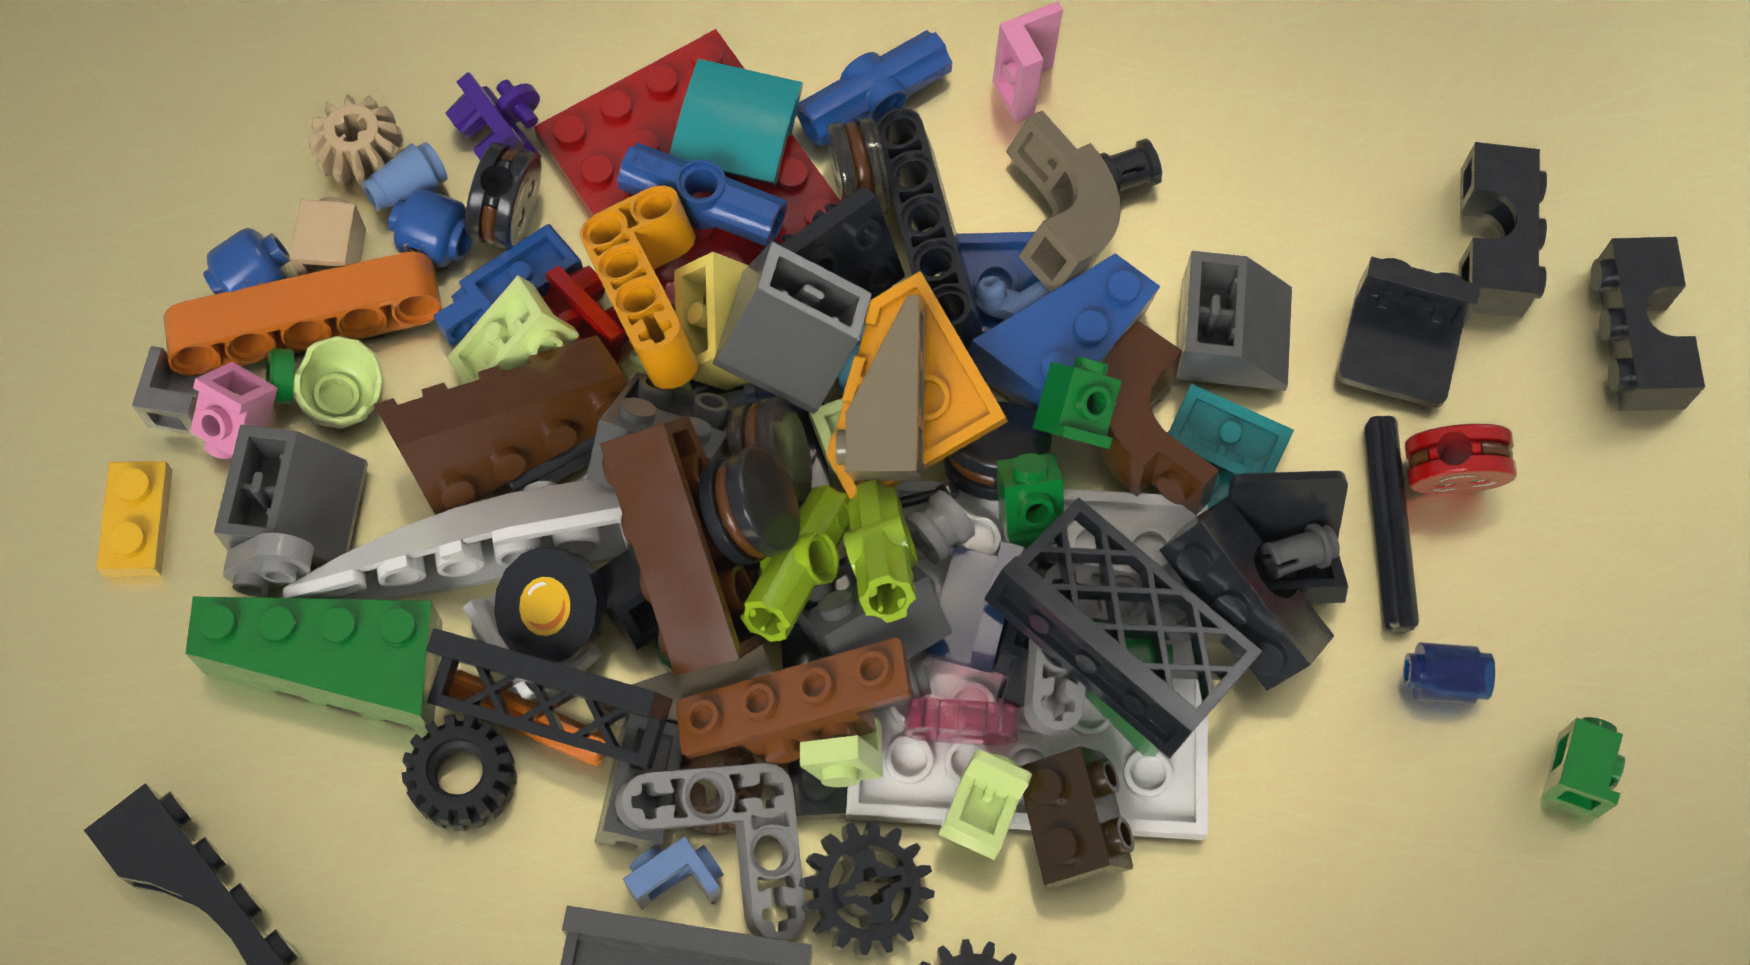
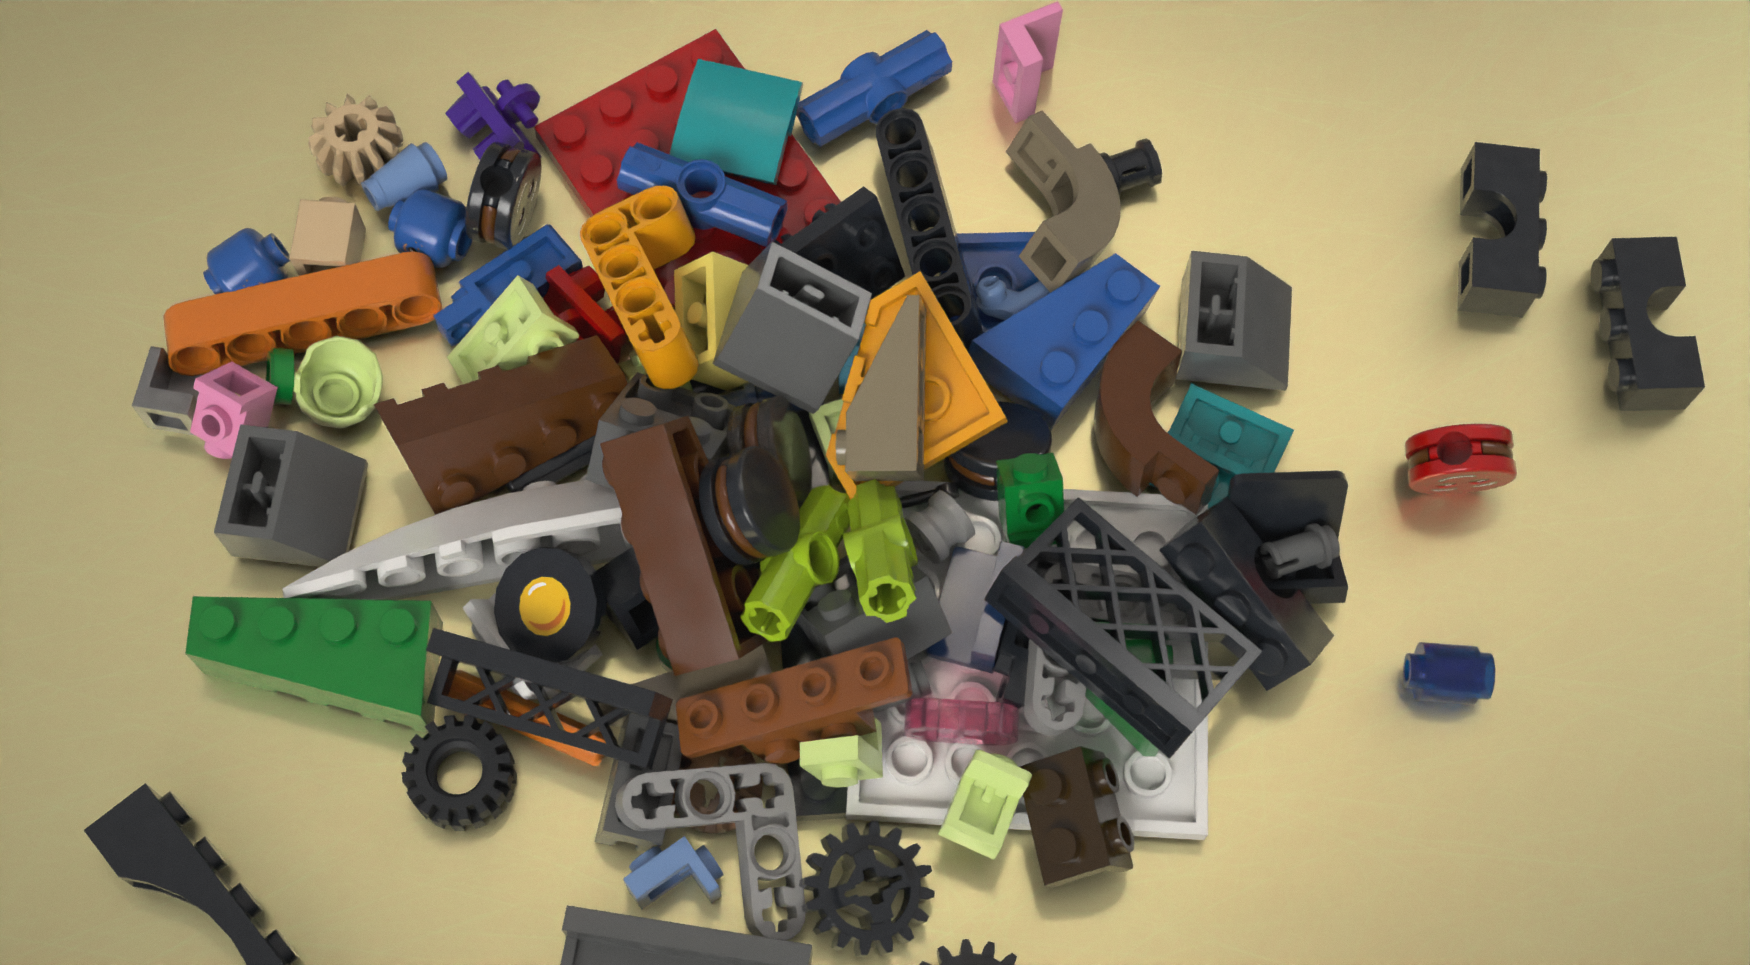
(134, 519): yellow plate -> none
(267, 563): light grey plate -> none
(858, 160): clear smoke head -> none
(1078, 402): green brick -> none
(1391, 524): black axle -> none
(1405, 331): black bracket -> none
(1586, 767): green brick -> none

